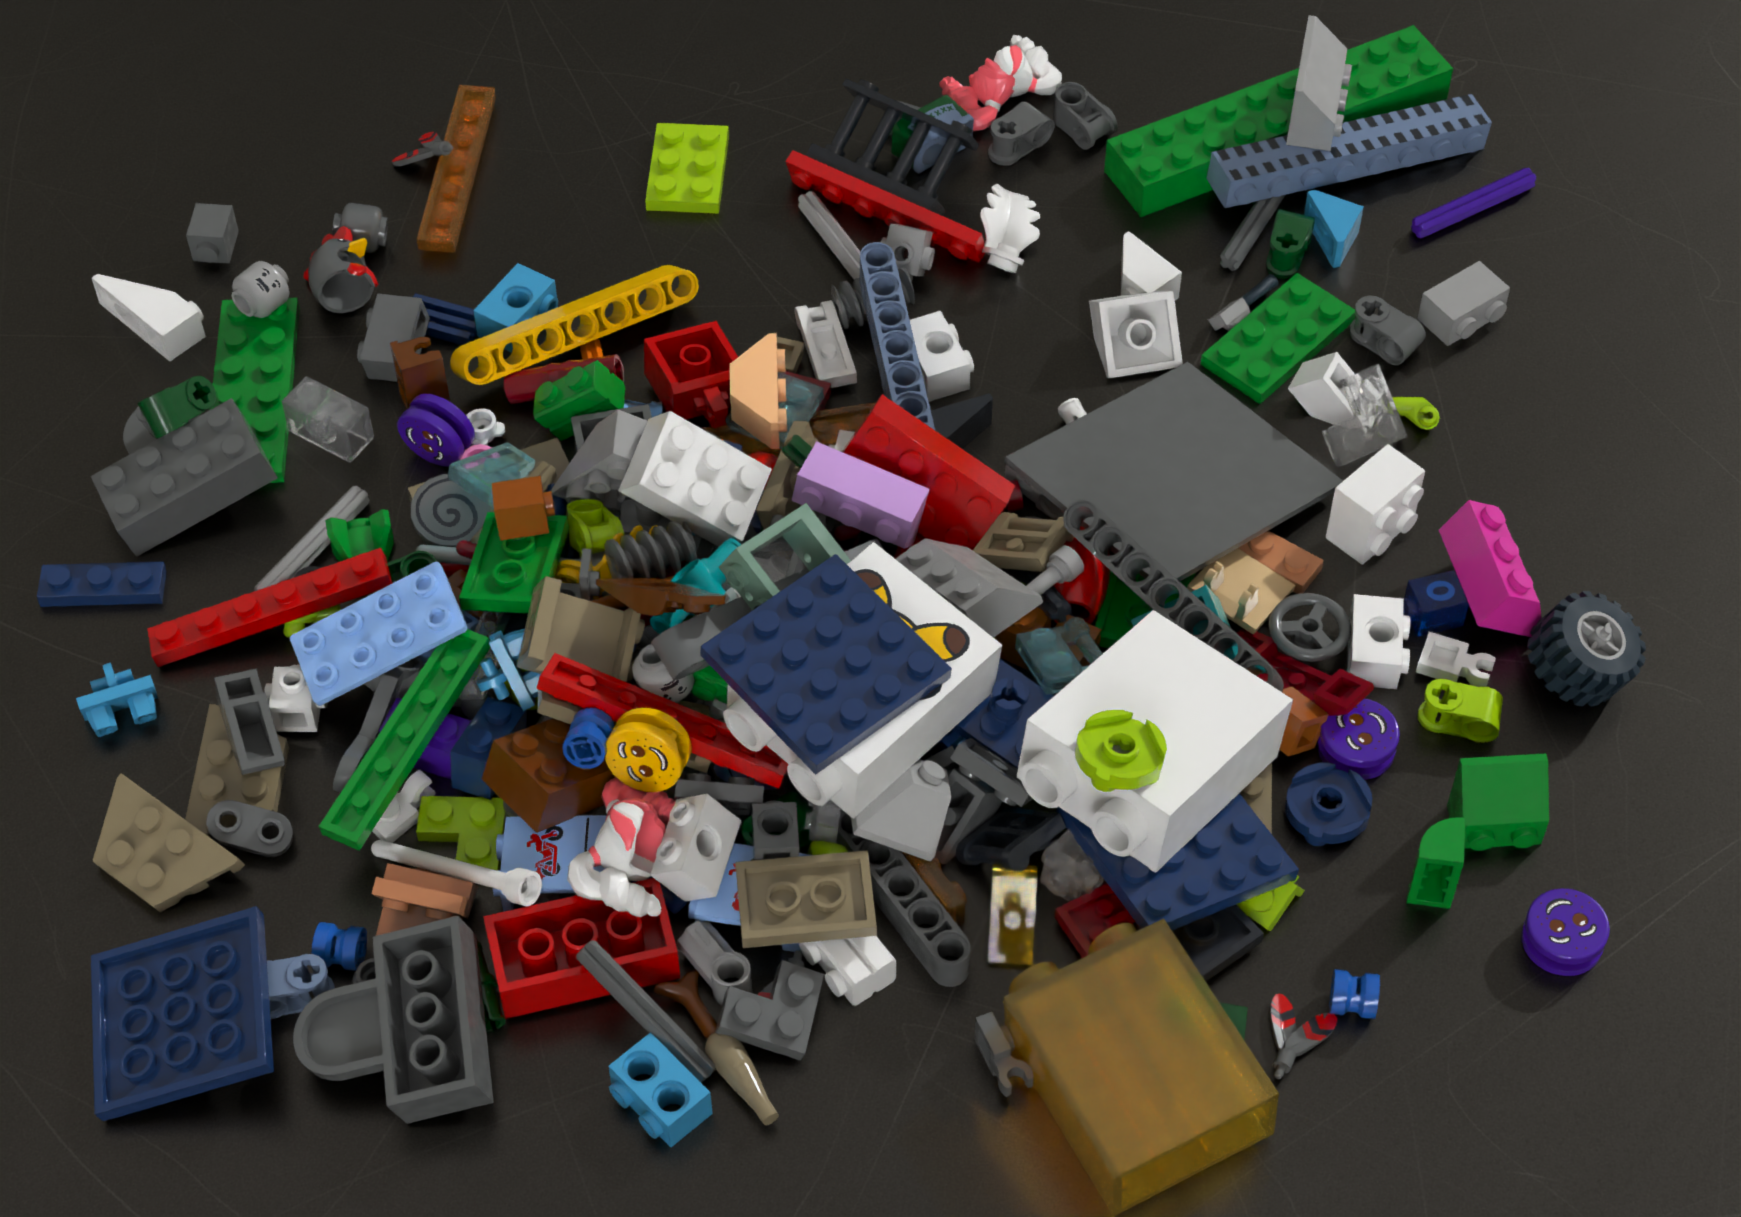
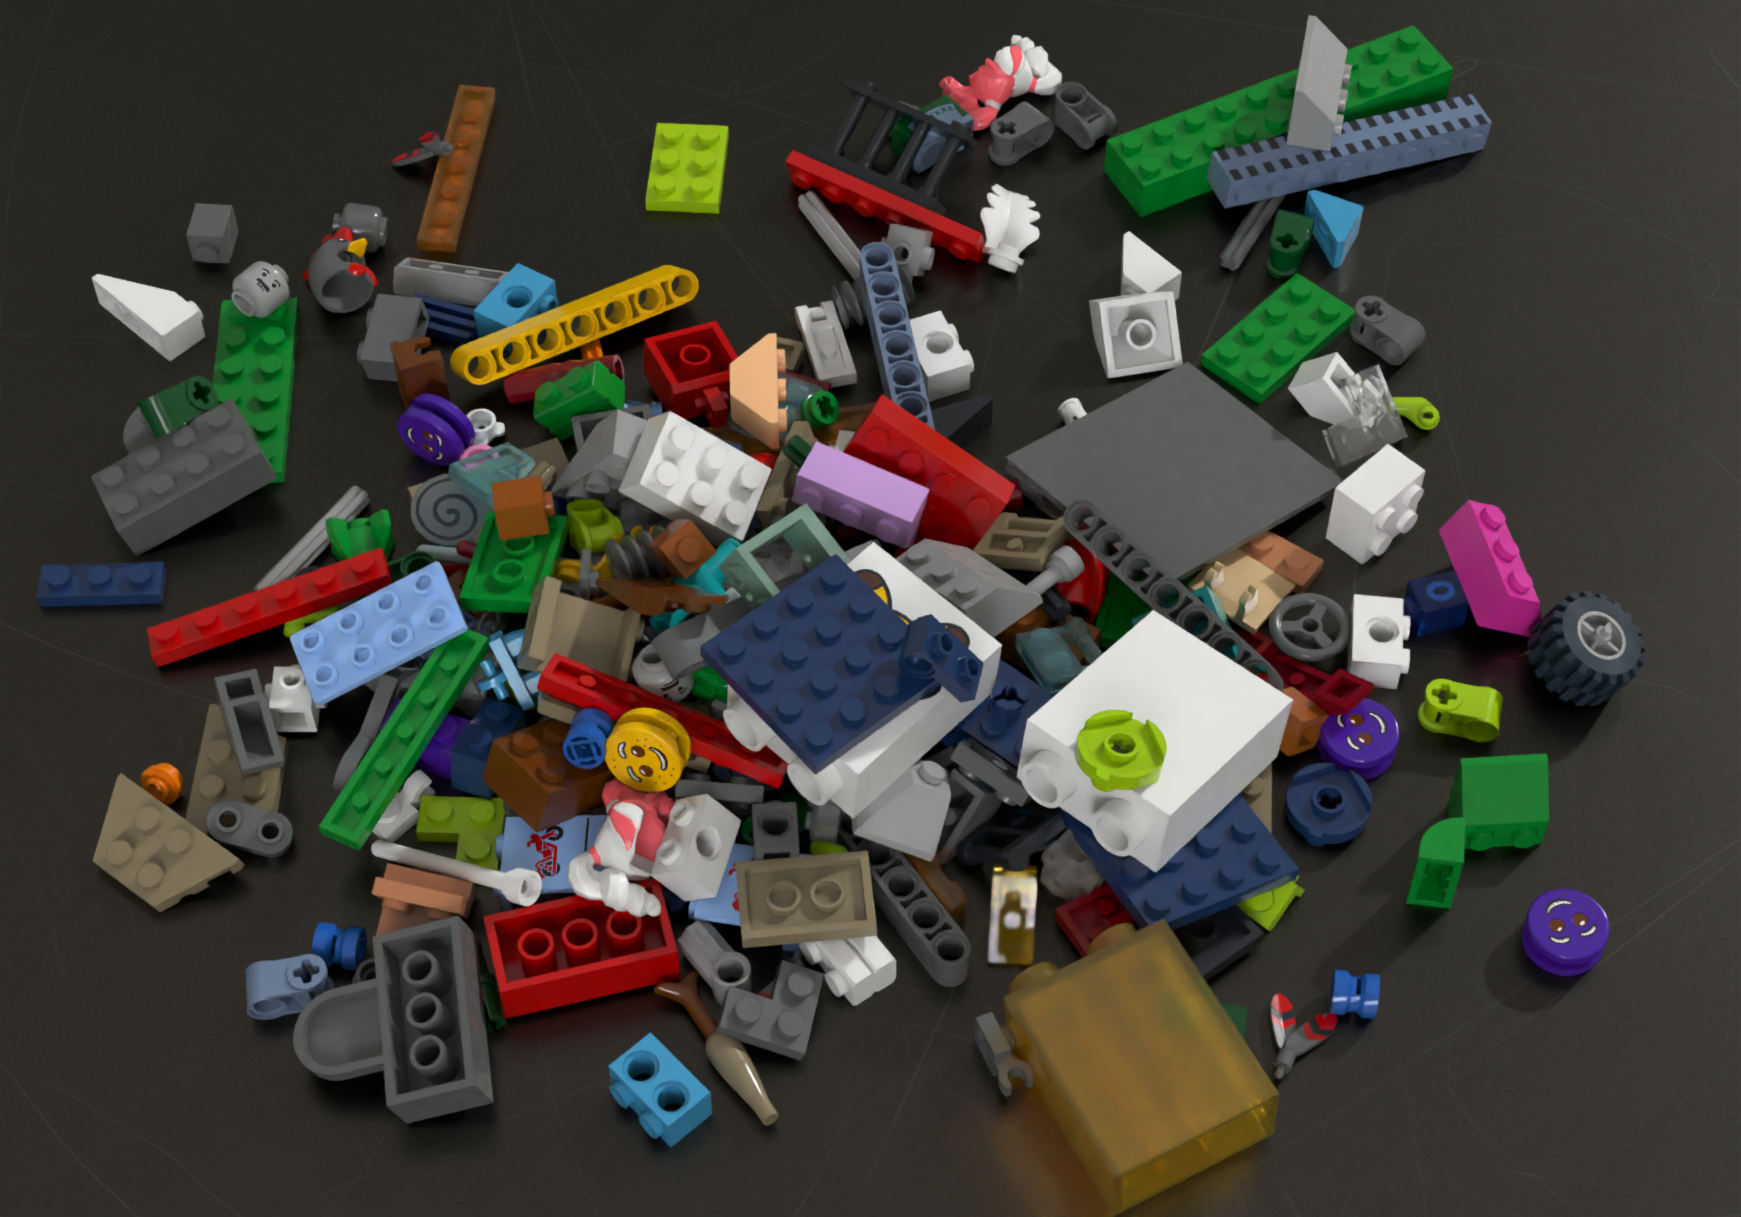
(114, 694): dark azure hips -> none
(162, 782): none -> orange plate
(180, 1014): dark blue plate -> none
(328, 419): clear brick -> none
(445, 281): none -> light grey slope
(644, 1009): dark grey axle -> none
(681, 548): none -> dark orange brick
(827, 405): none -> green bush
(936, 653): none -> dark blue plate
(1239, 309): light grey piece -> none
(1449, 659): white plate -> none
(1463, 303): light grey brick -> none
(1473, 202): dark purple axle -> none

